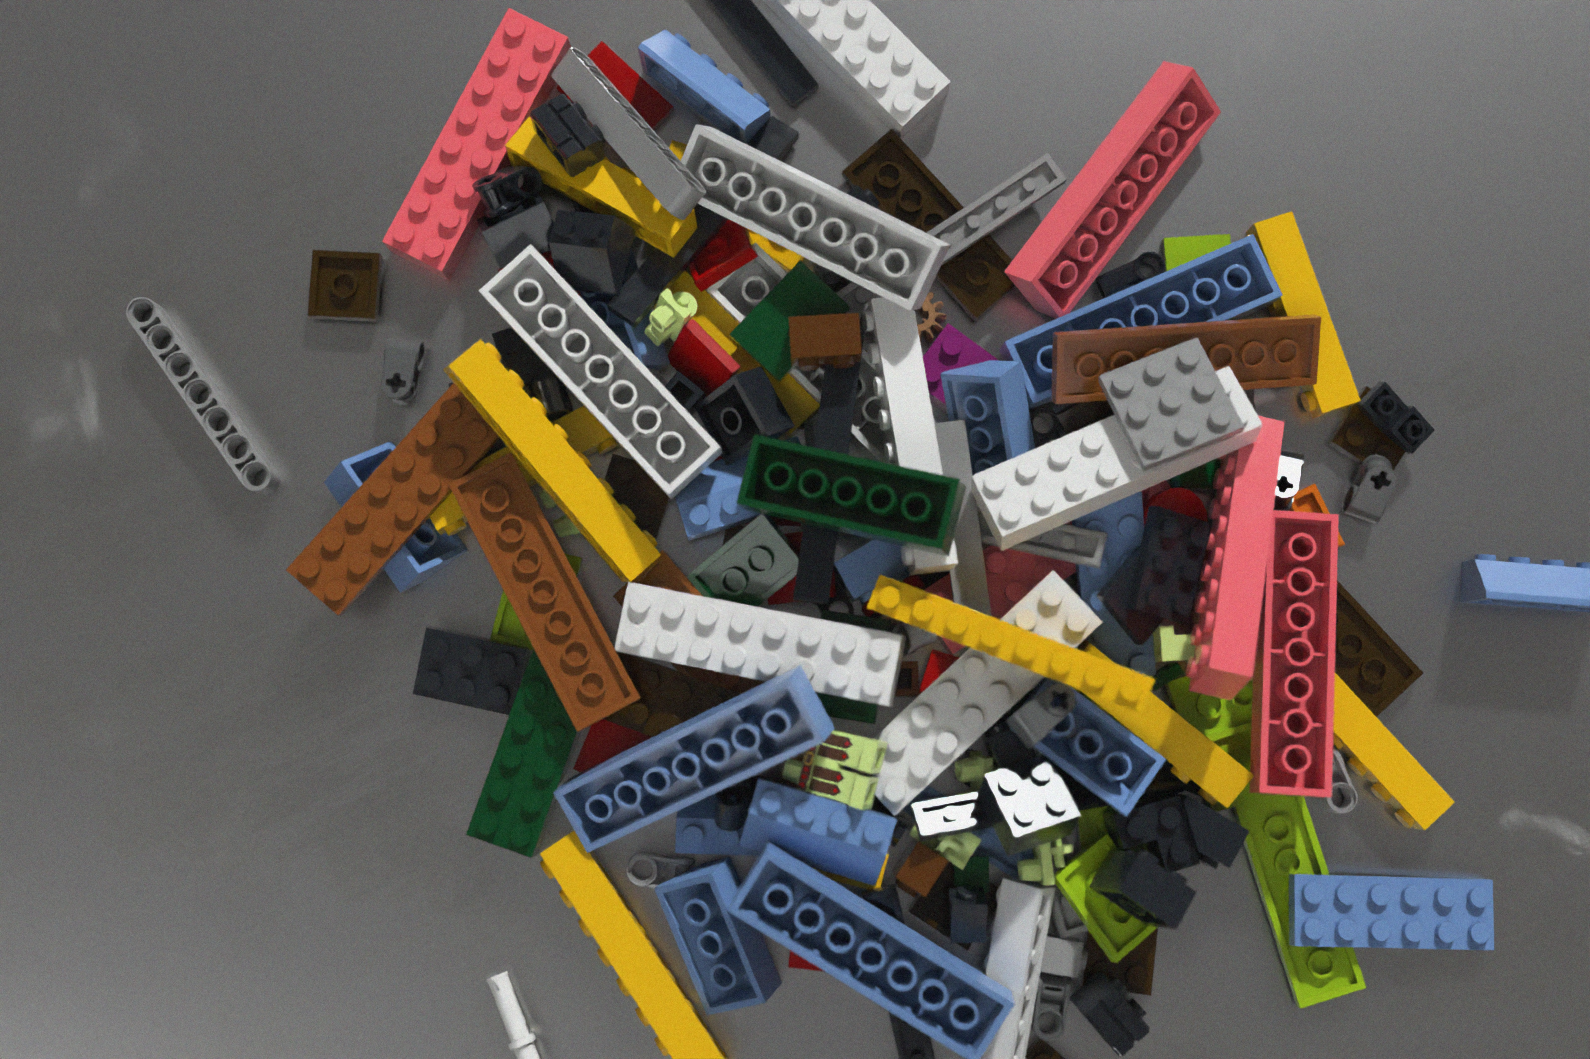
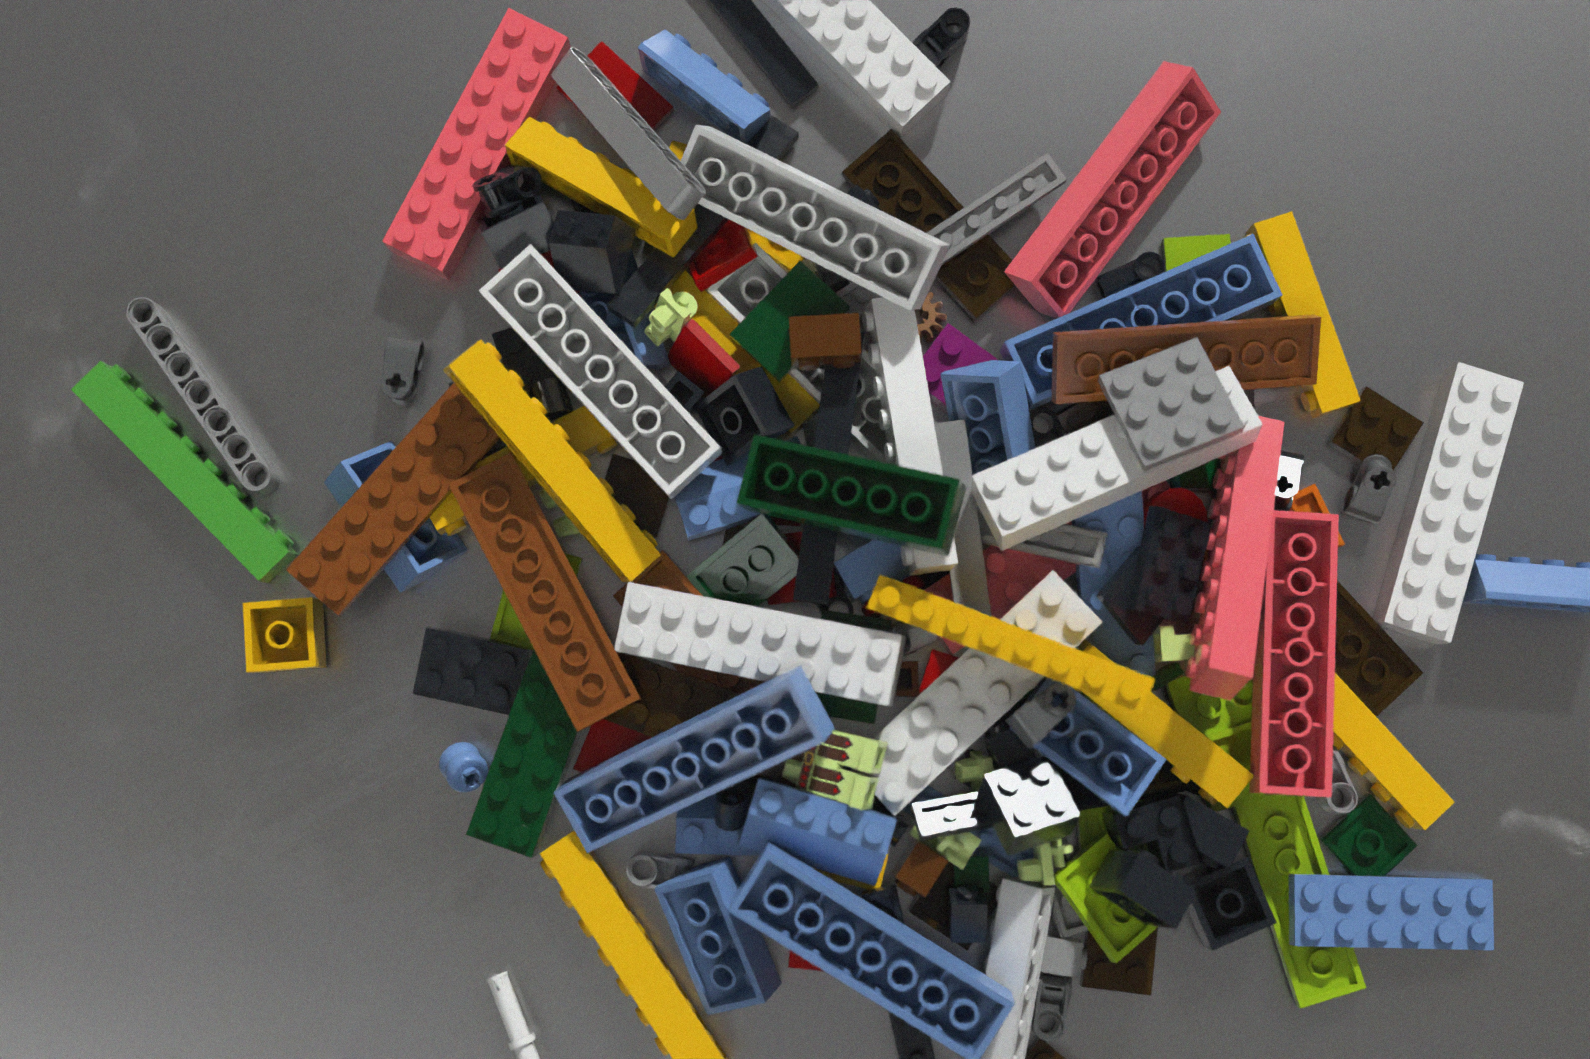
(185, 472): none -> bright green brick
(284, 635): none -> yellow brick
(345, 285): dark brown plate -> none
(463, 767): none -> medium blue piece
(568, 135): black brick -> none
(938, 42): none -> black piece
(1109, 1012): black brick -> none
(1228, 903): none -> black brick
(1367, 840): none -> dark green tile
(1394, 418): black slope -> none
(1447, 503): none -> white brick

